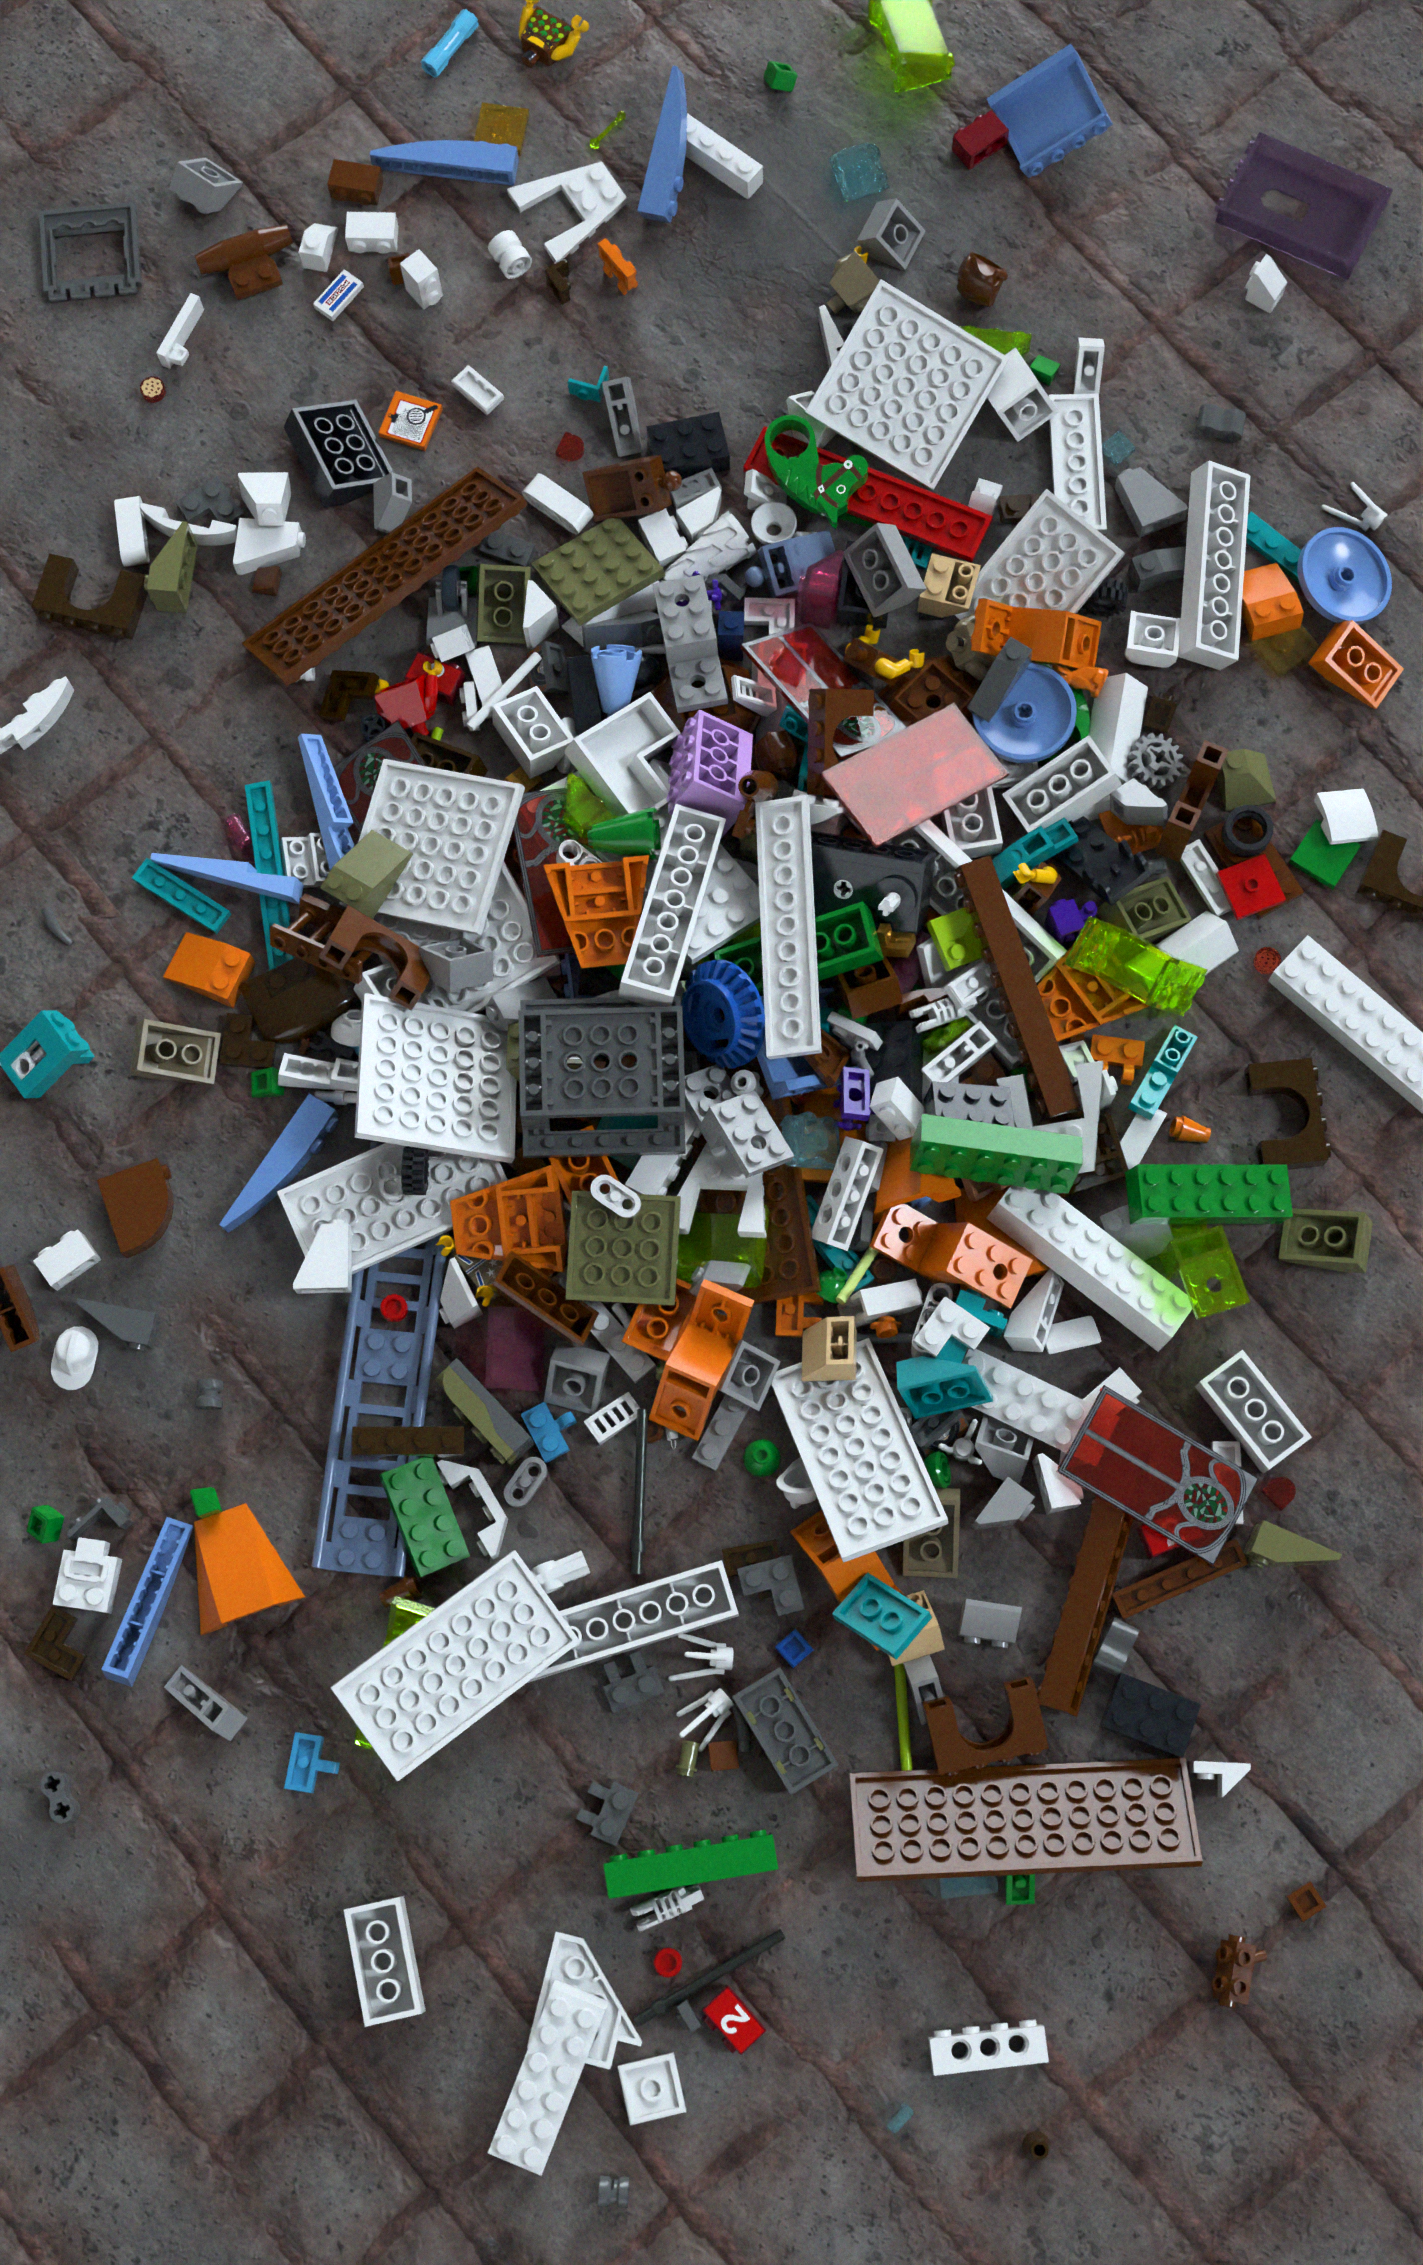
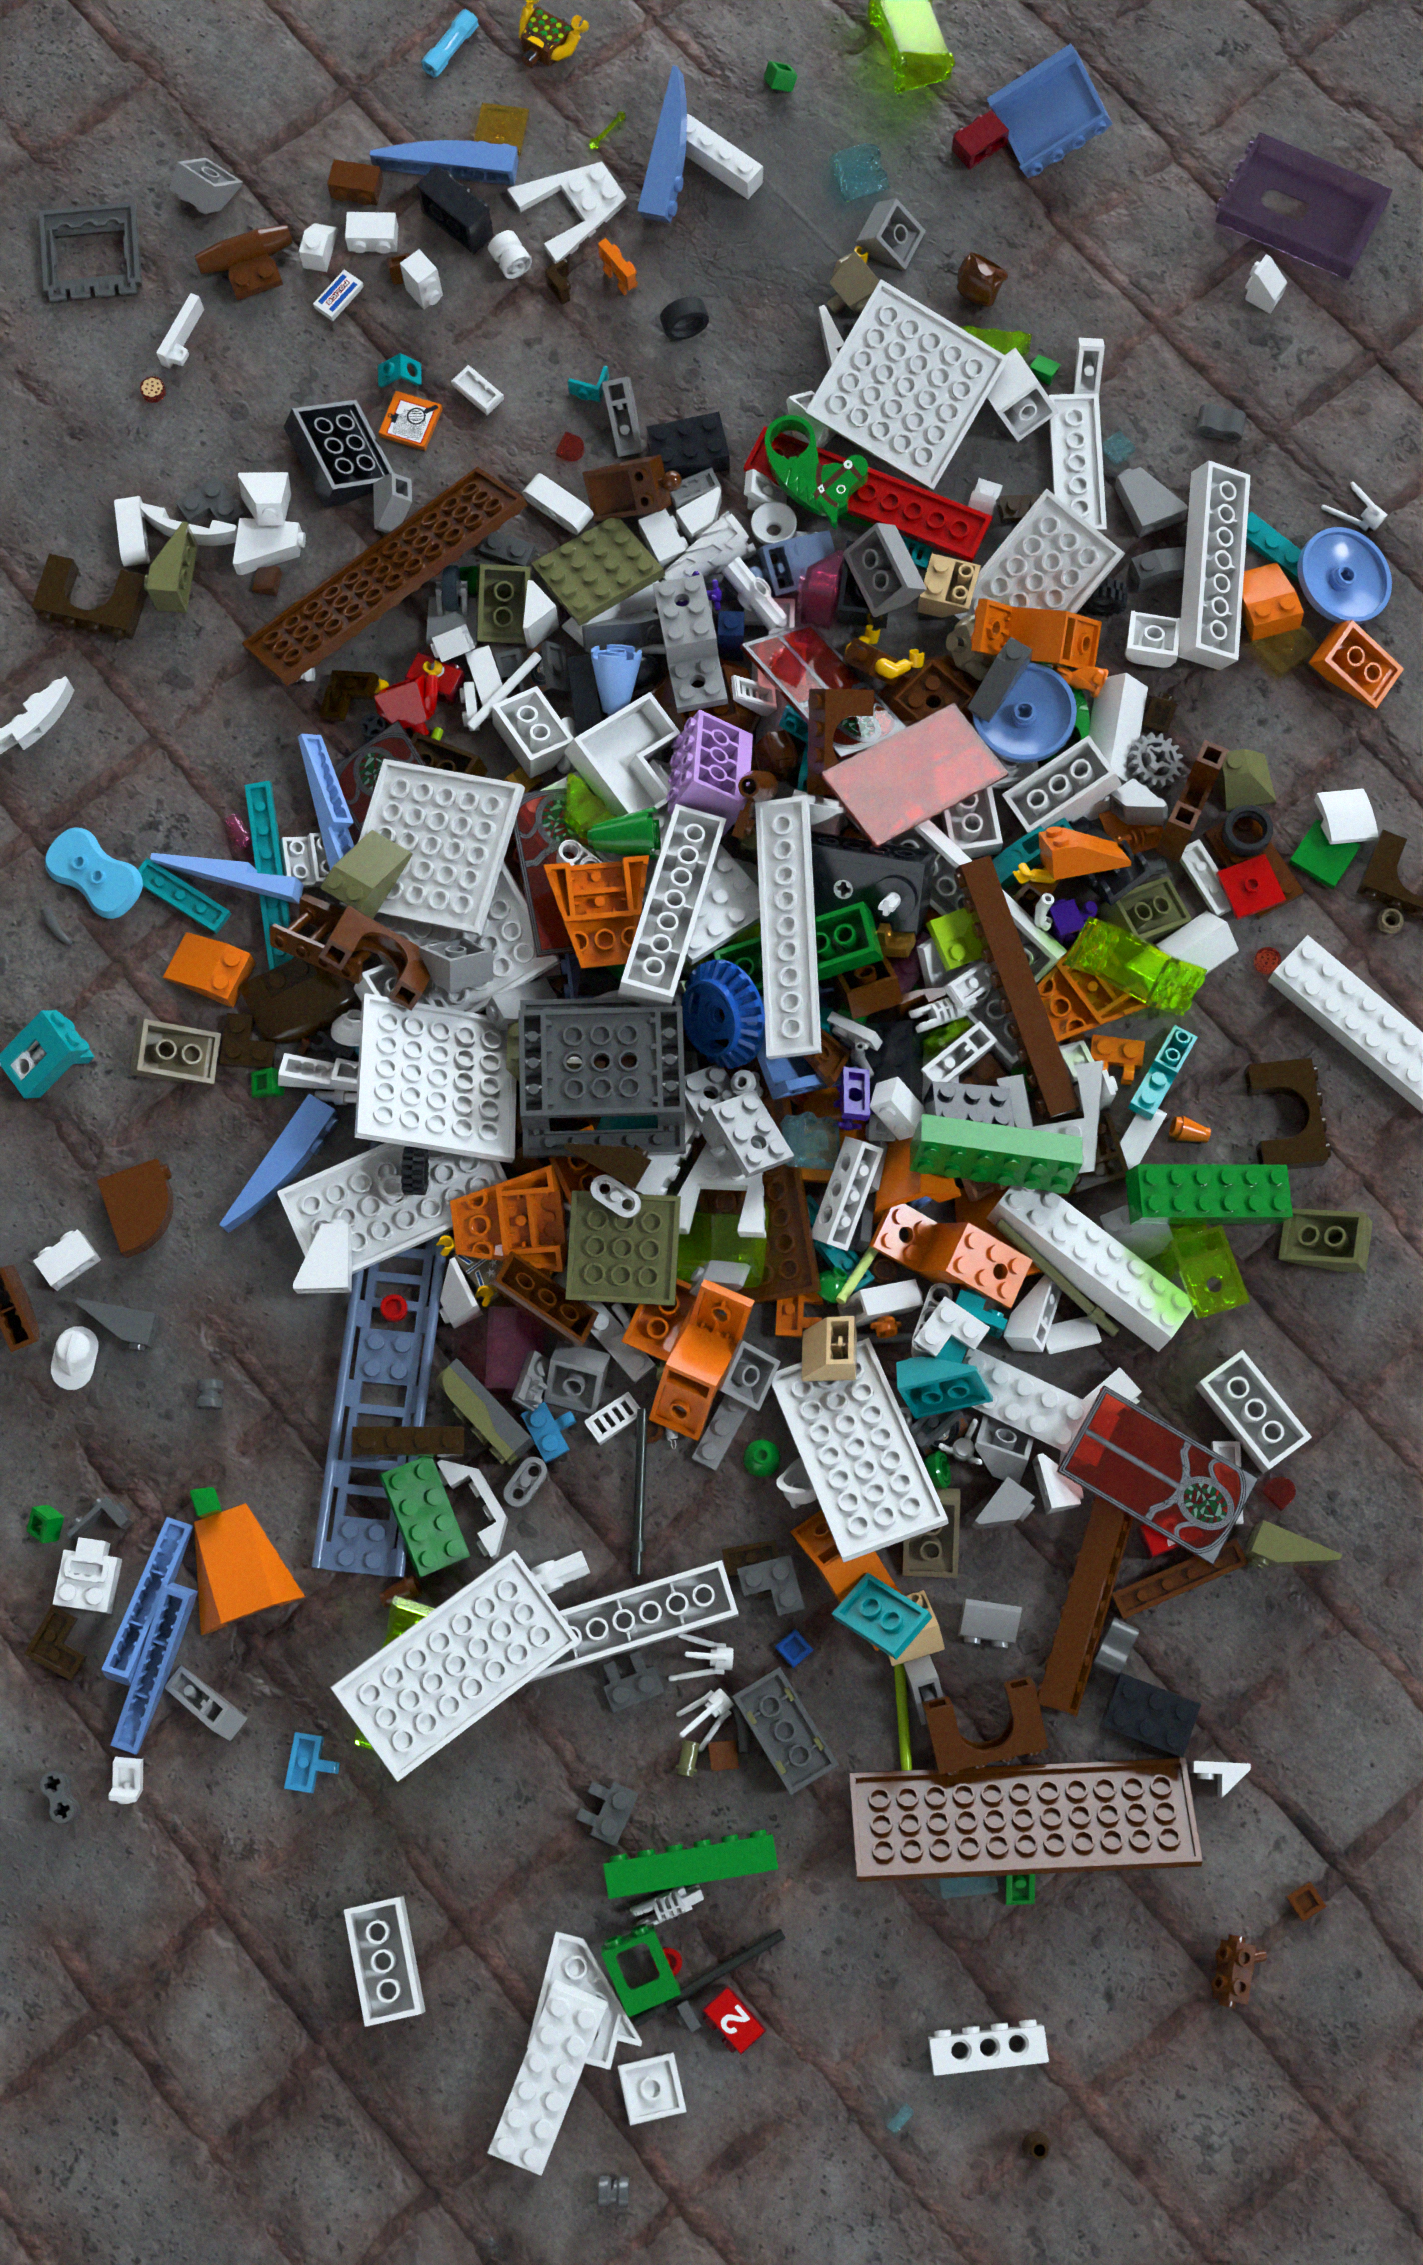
(104, 881): none -> medium azure plate
(126, 1780): none -> white bracket
(154, 1666): none -> medium blue slope
(397, 368): none -> teal bracket
(455, 209): none -> black brick
(508, 664): none -> dark grey plate
(532, 1381): none -> light grey plate
(617, 1160): none -> dark brown slope
(651, 1993): none -> green window
(684, 318): none -> black tyre
(754, 593): none -> white piece
(1041, 910): none -> white arm
(1074, 853): none -> orange slope
(1094, 1313): none -> olive bar
(1392, 914): none -> dark tan plate

